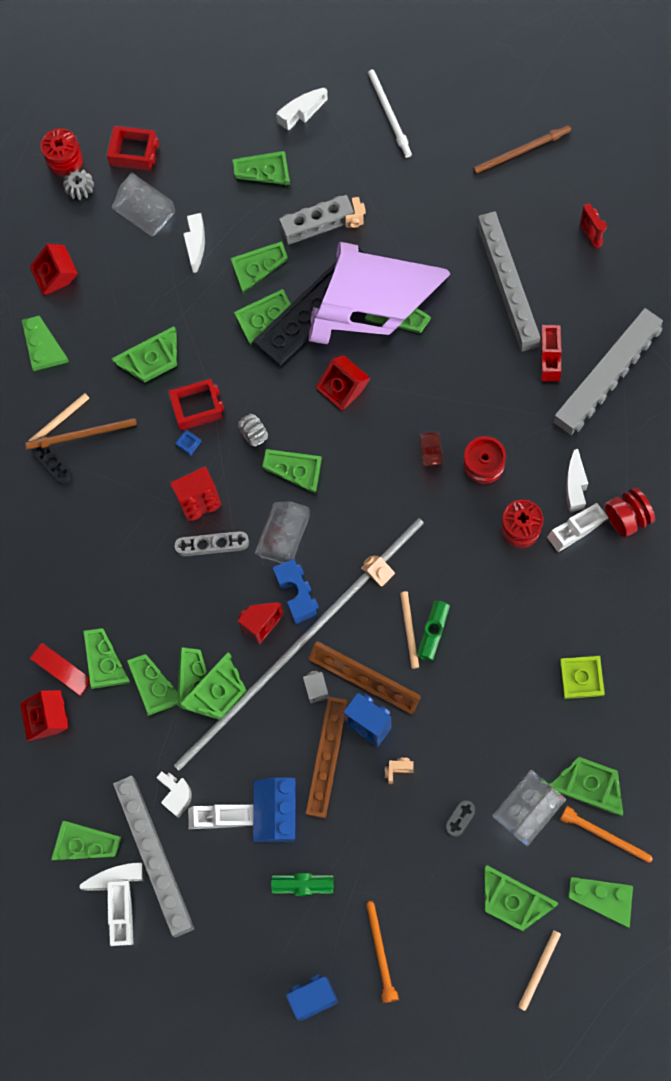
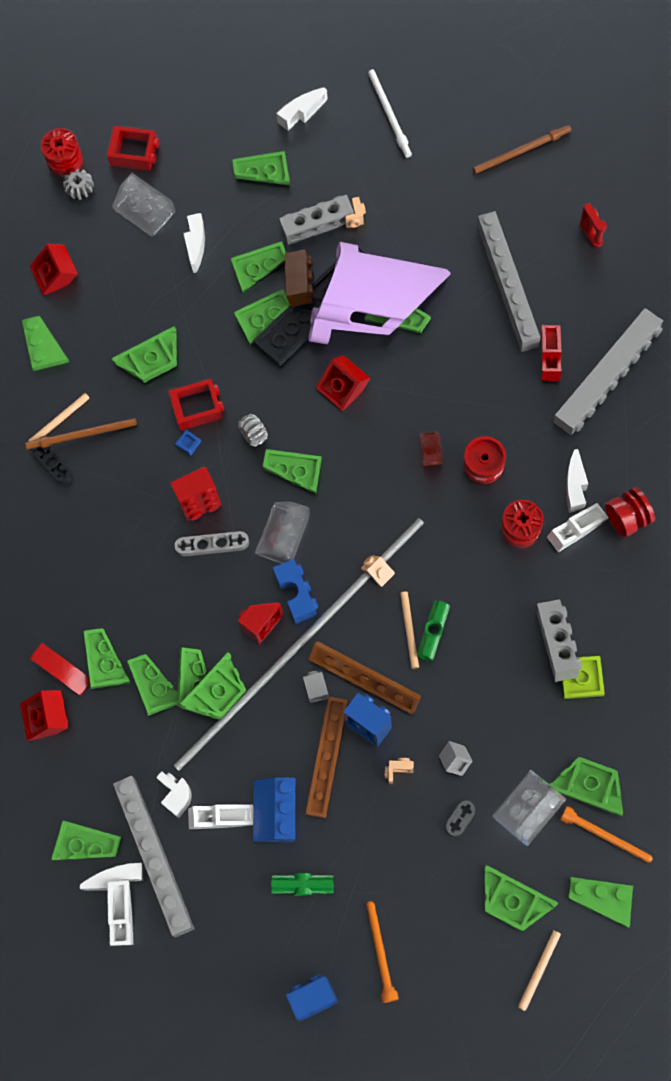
(299, 278): none -> reddish brown brick
(455, 758): none -> light grey panel
(561, 668): none -> light grey brick

